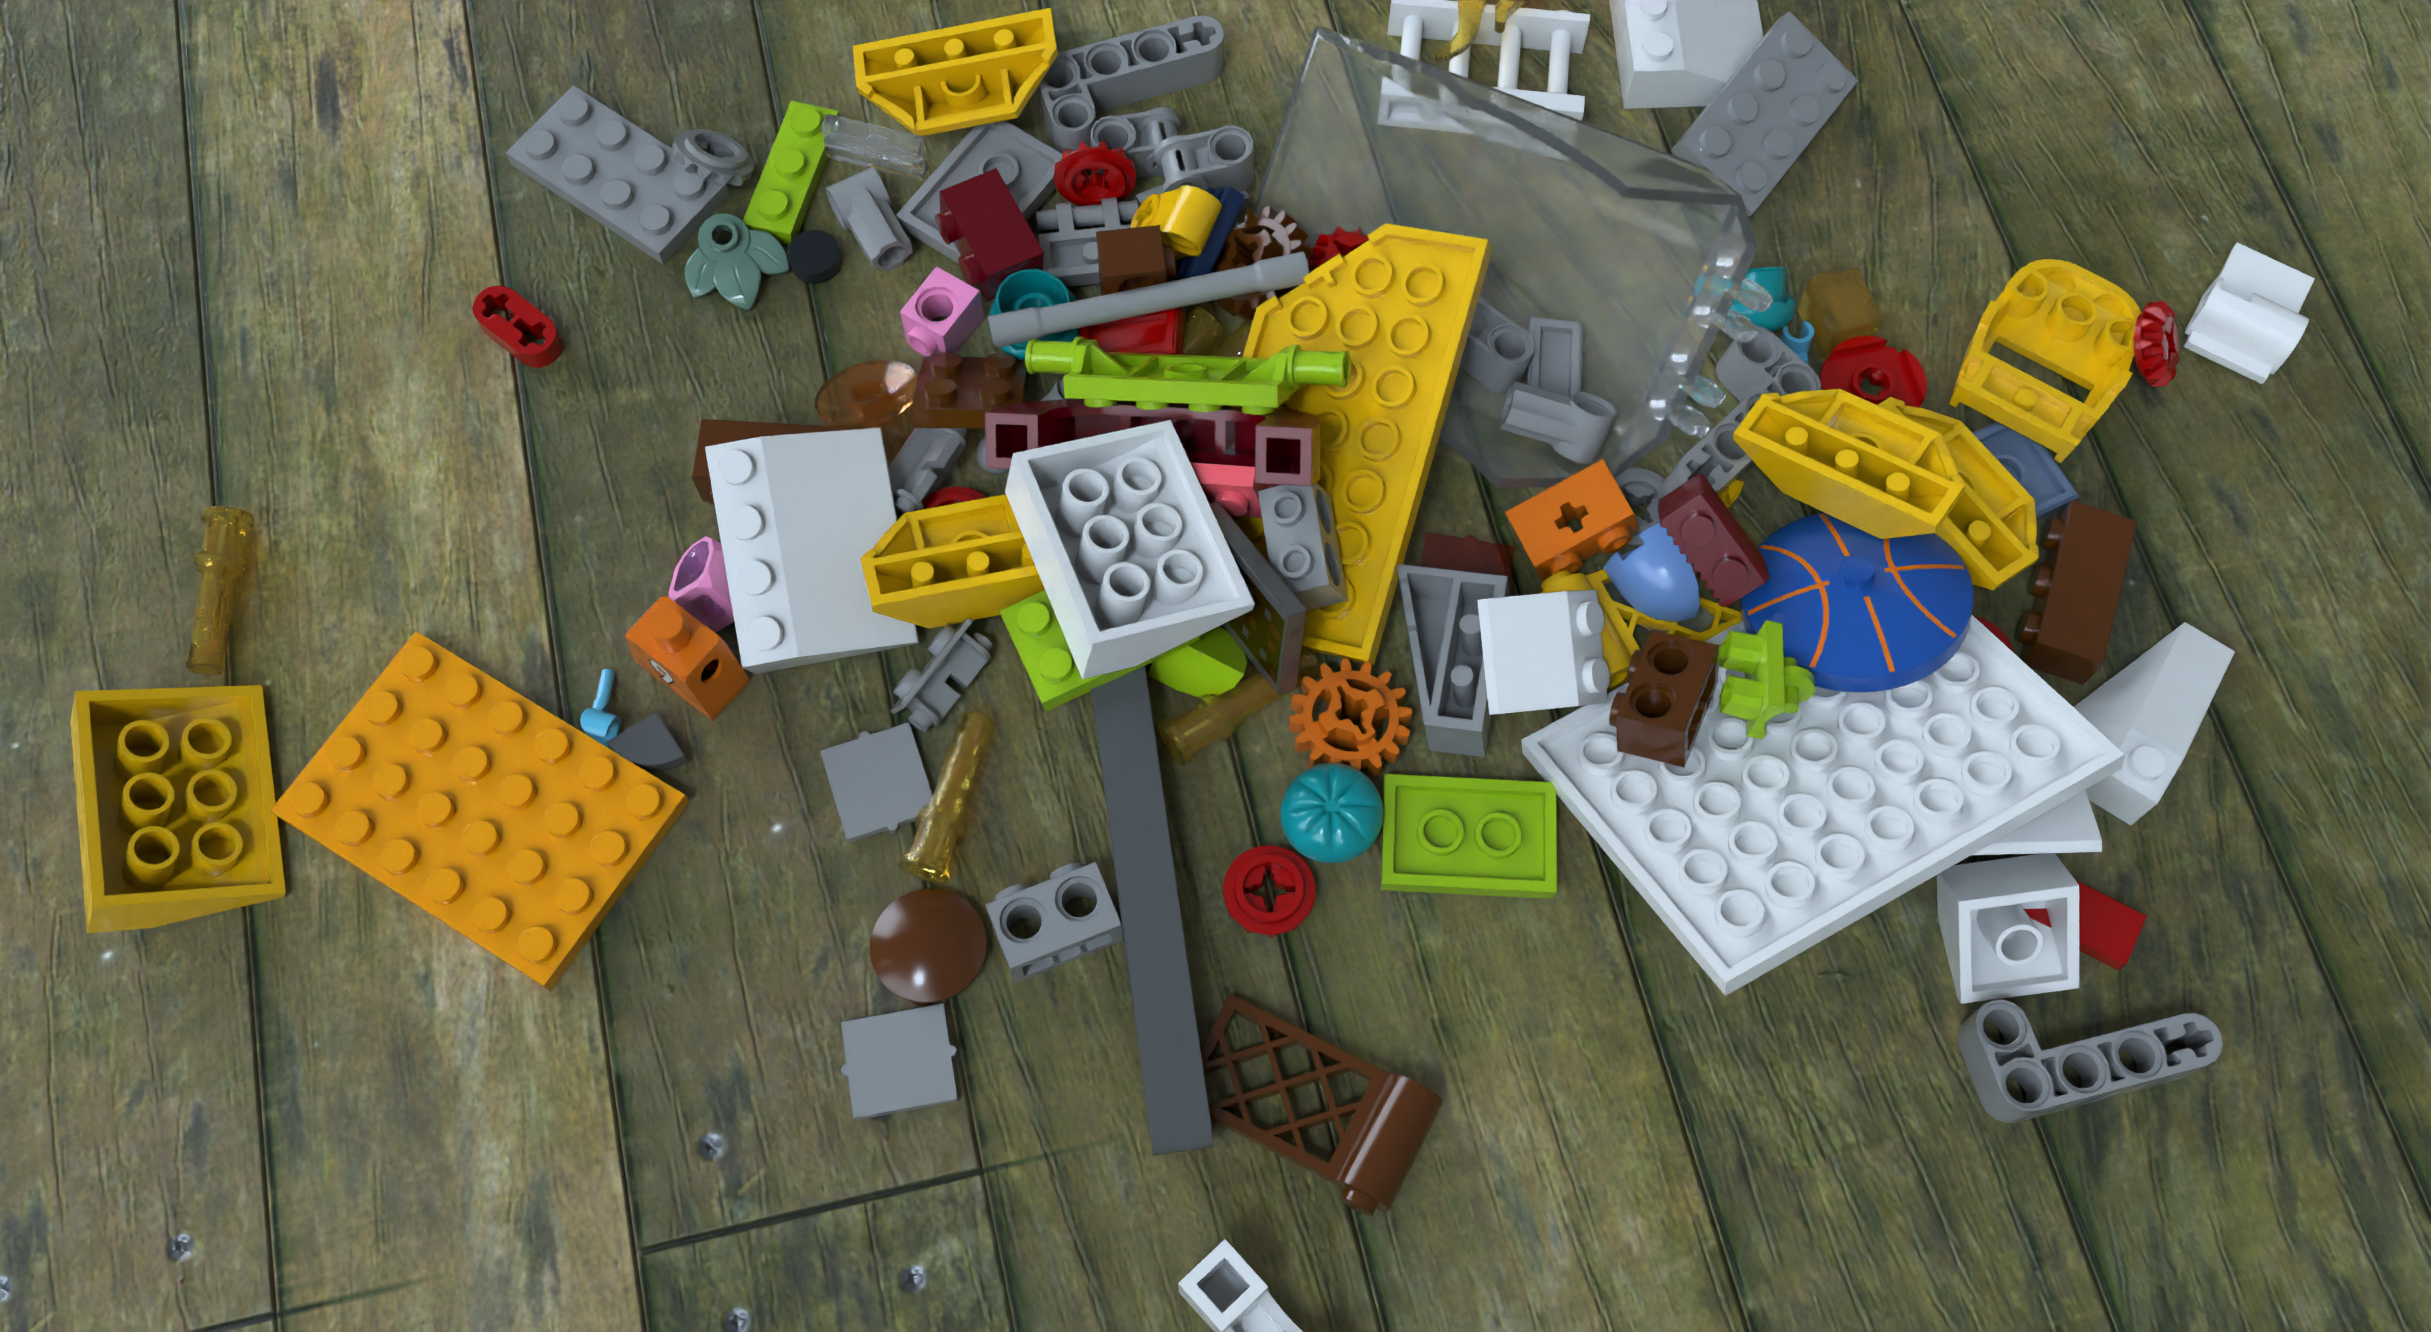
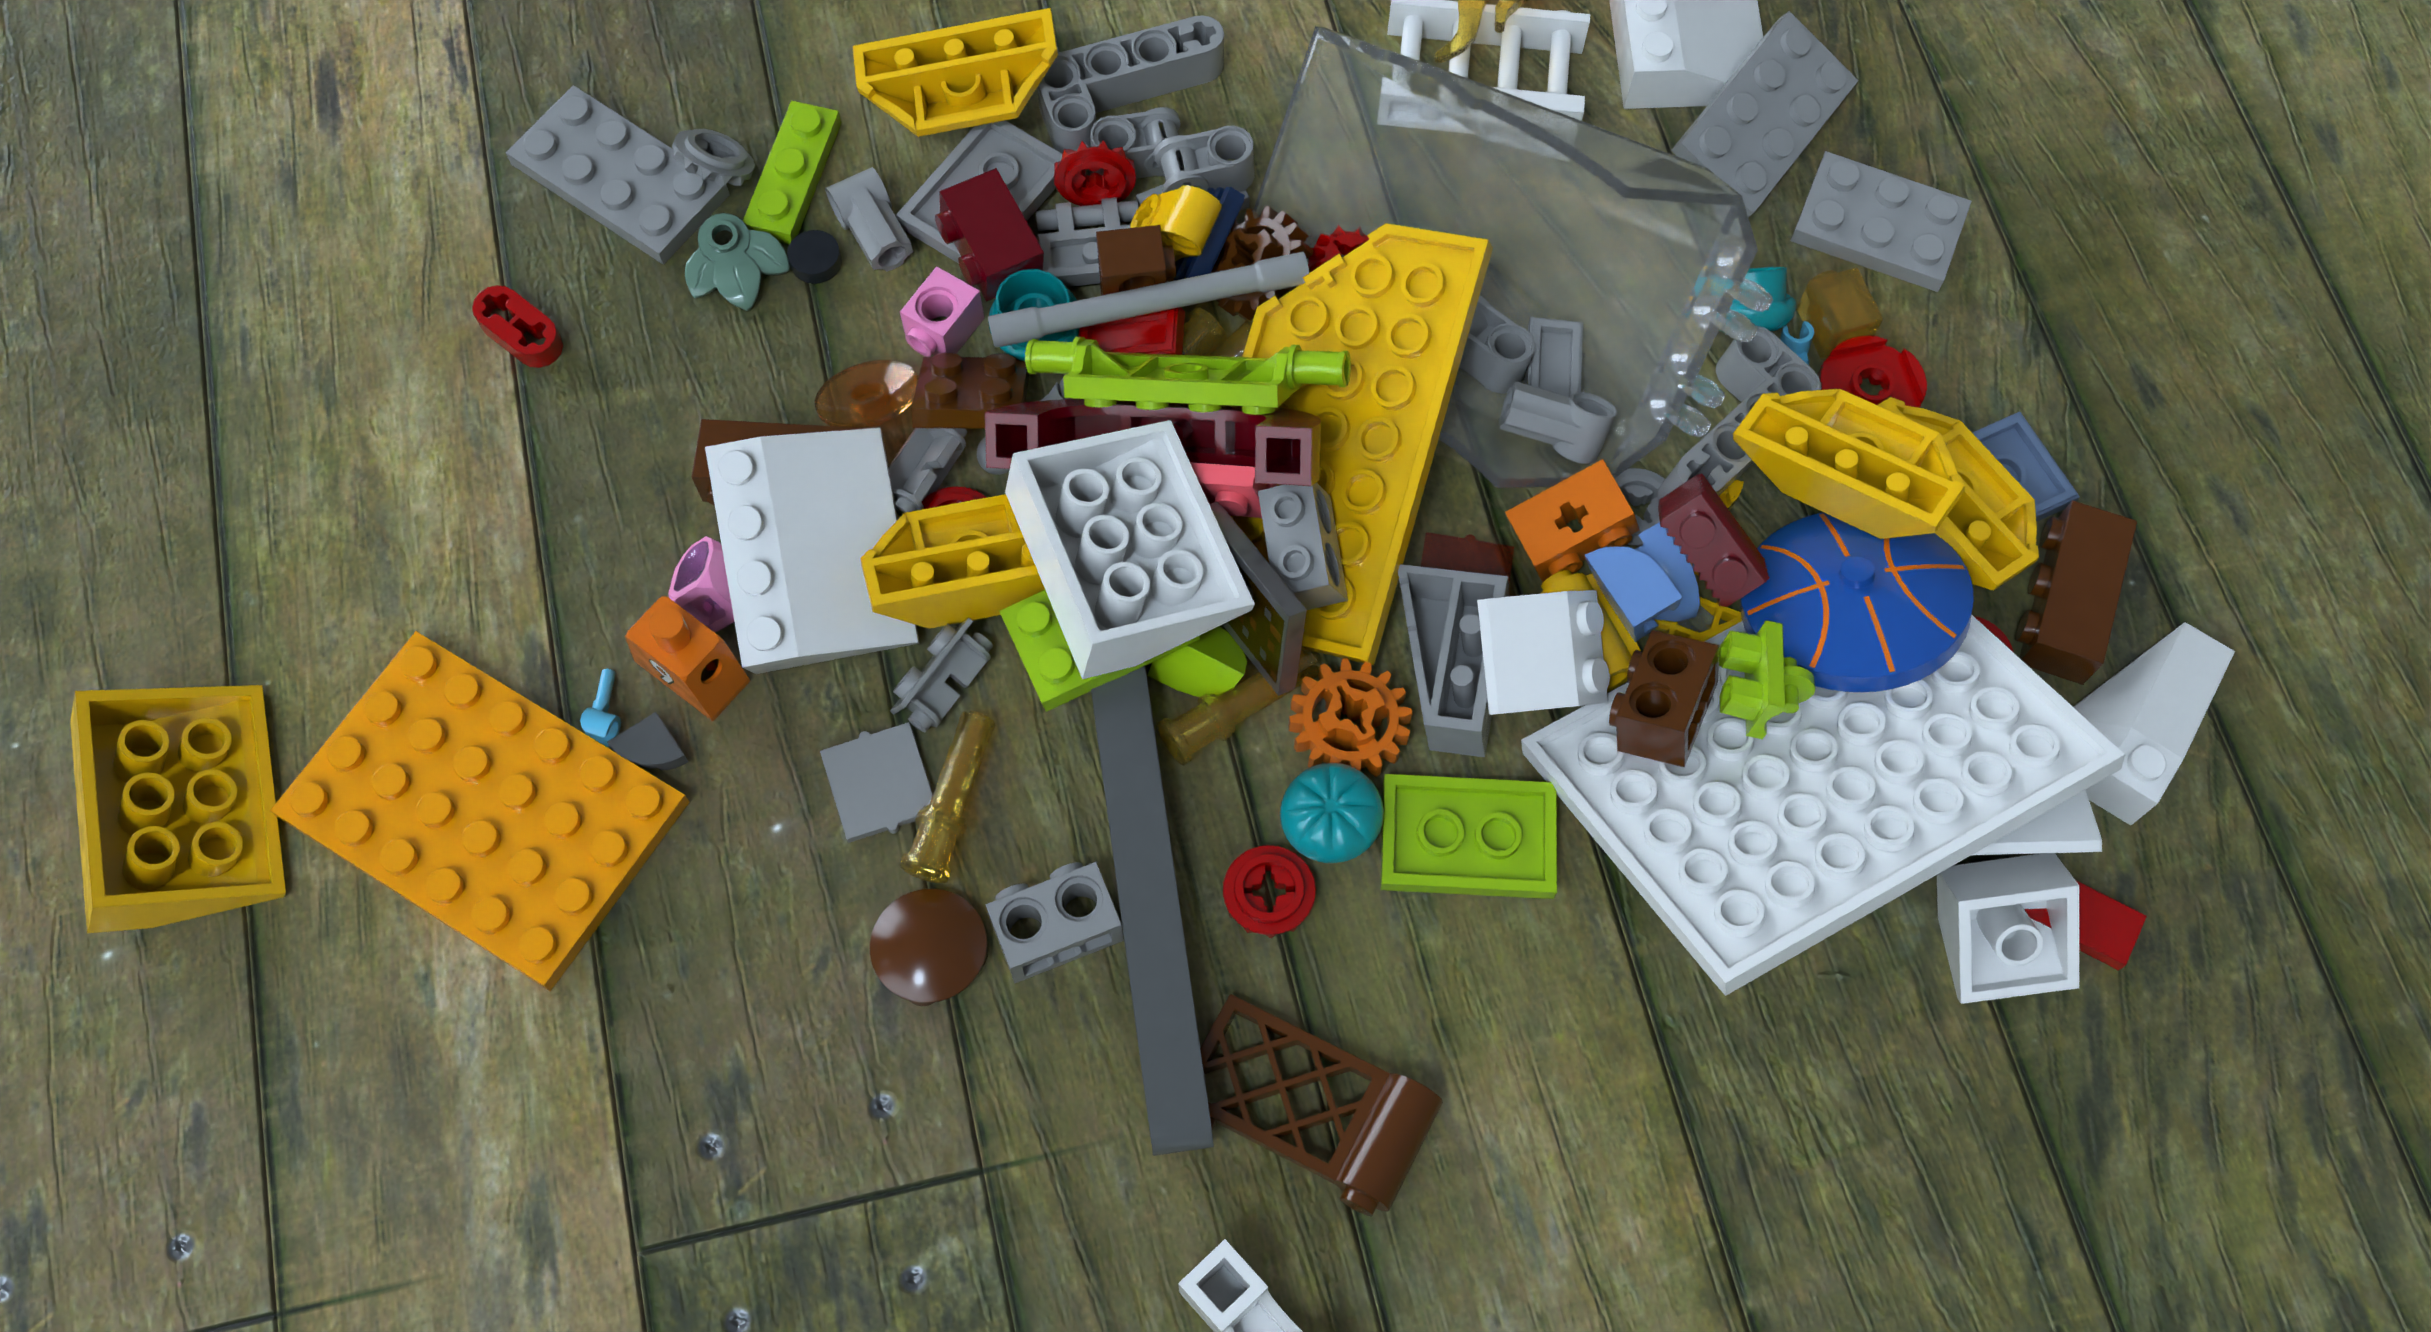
(220, 565): clear yellow pin -> none
(875, 147): clear tile -> none
(899, 1061): light grey piece -> none
(1633, 587): none -> medium blue brick
(1881, 221): none -> light grey plate
(2066, 324): yellow slope -> none
(2093, 1059): light grey beam -> none
(2156, 344): red gear -> none
(2250, 314): white piece -> none

